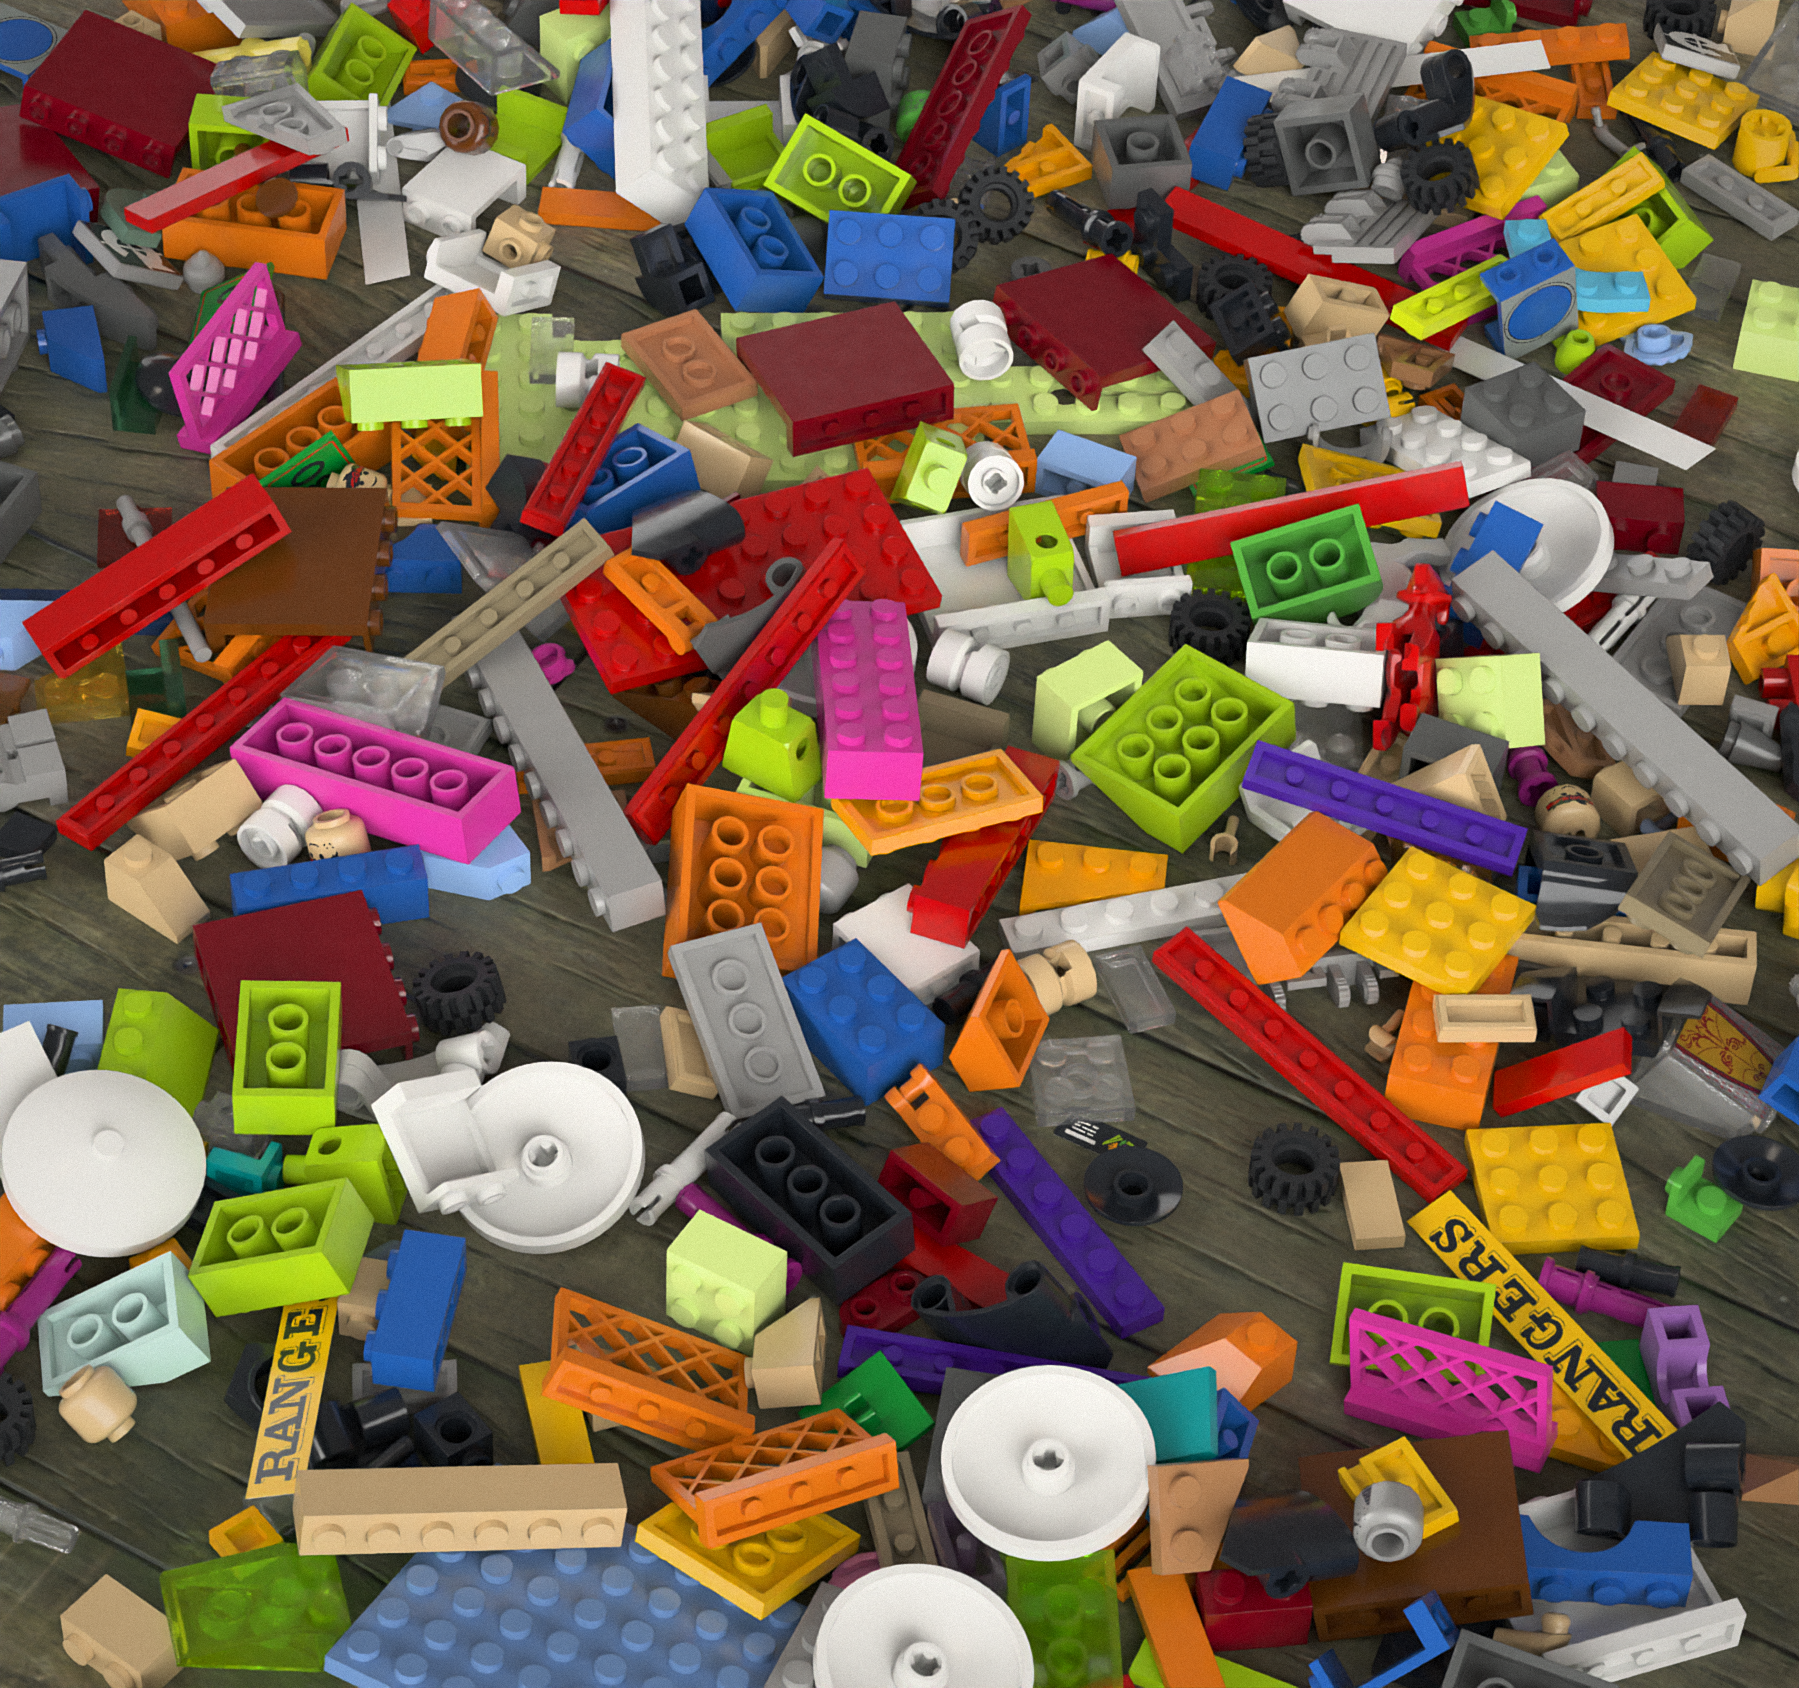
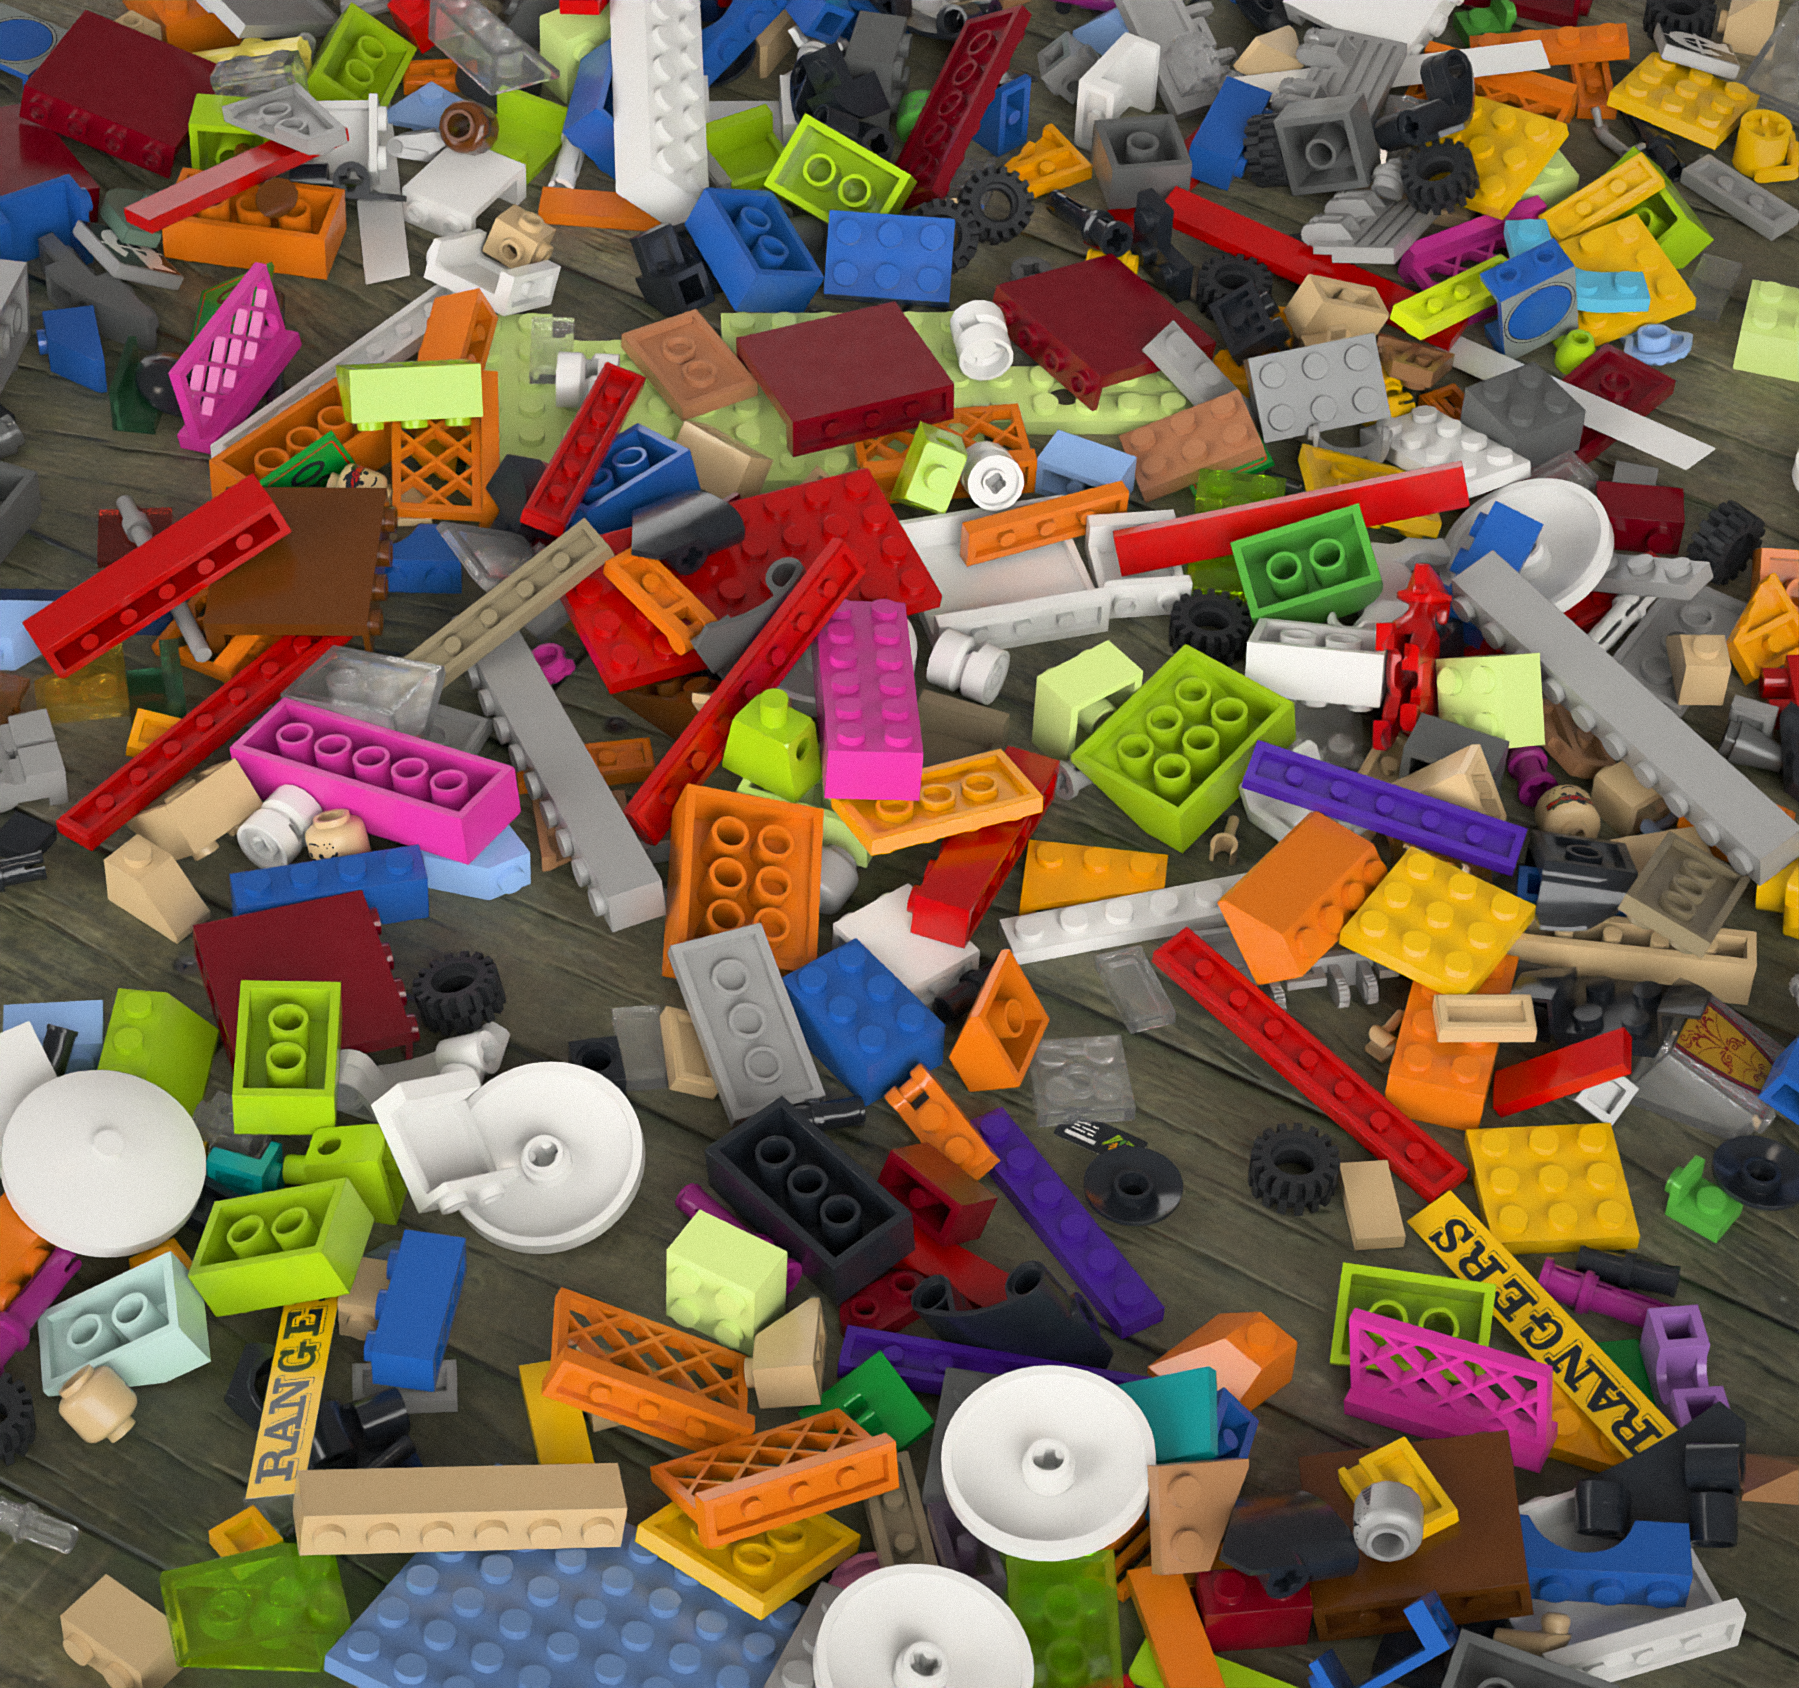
(203, 271): light grey plate -> none
(453, 1434): black brick -> none
(685, 1169): white pin -> none
(1041, 567): lime torso -> none
(1060, 975): tan wheel -> none
(1706, 414): clear red tile -> none

